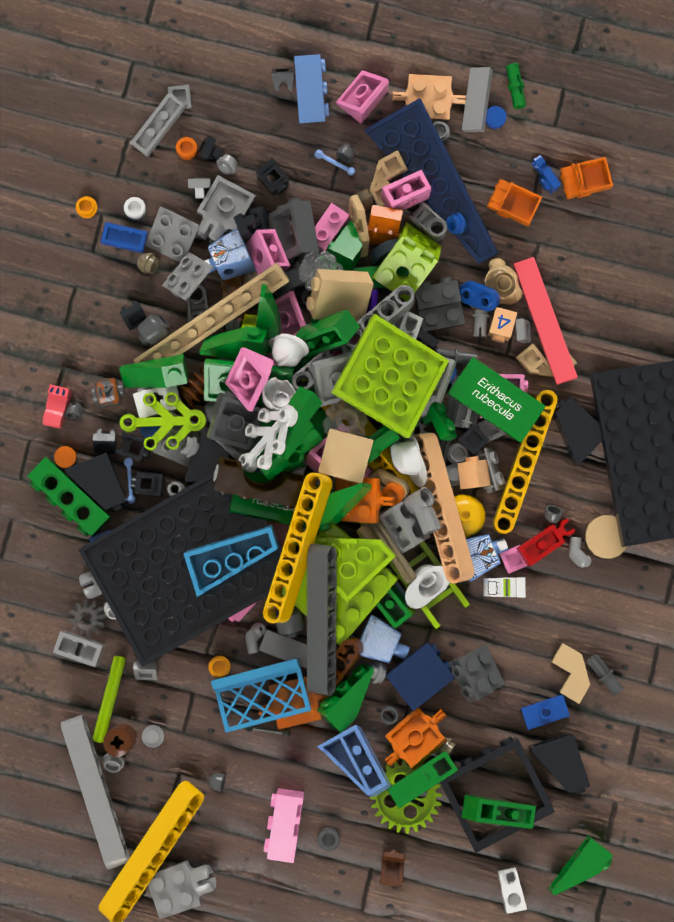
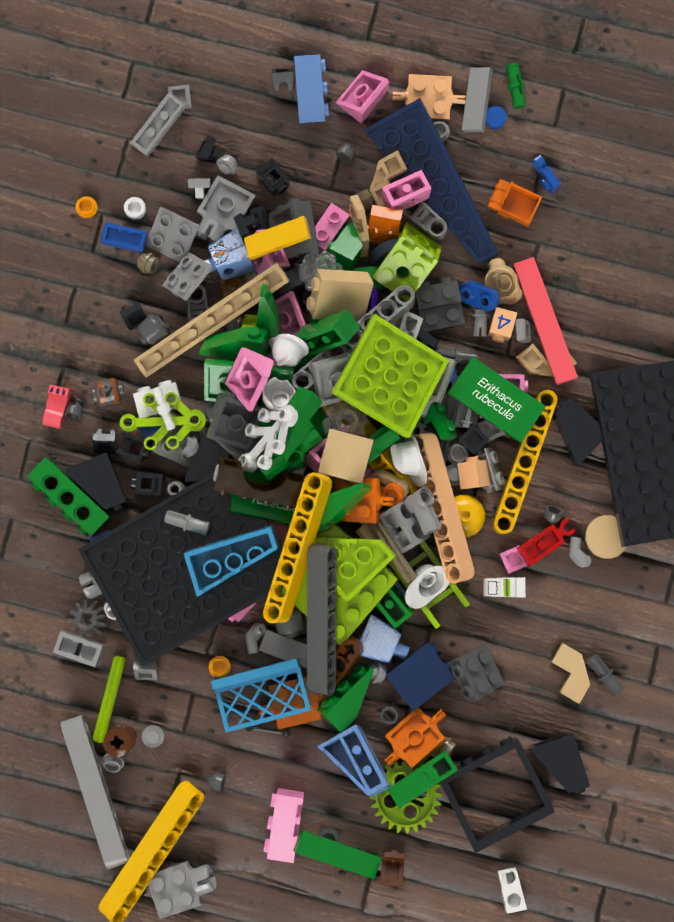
(65, 457): orange tile -> none
(128, 463): light blue hinge -> none
(155, 373): green slope -> none
(163, 408): none -> white bar
(186, 148): orange tile -> none
(187, 522): none -> light grey axle
(194, 388): reddish brown piece -> none
(277, 238): none -> yellow tile
(319, 154): light blue hinge -> none
(337, 854): none -> green tile
(456, 223): blue plate -> none
(484, 553): torso -> none
(498, 812): green slope -> none
(544, 712): blue plate -> none
(584, 864): green slope -> none
(586, 178): orange piece -> none

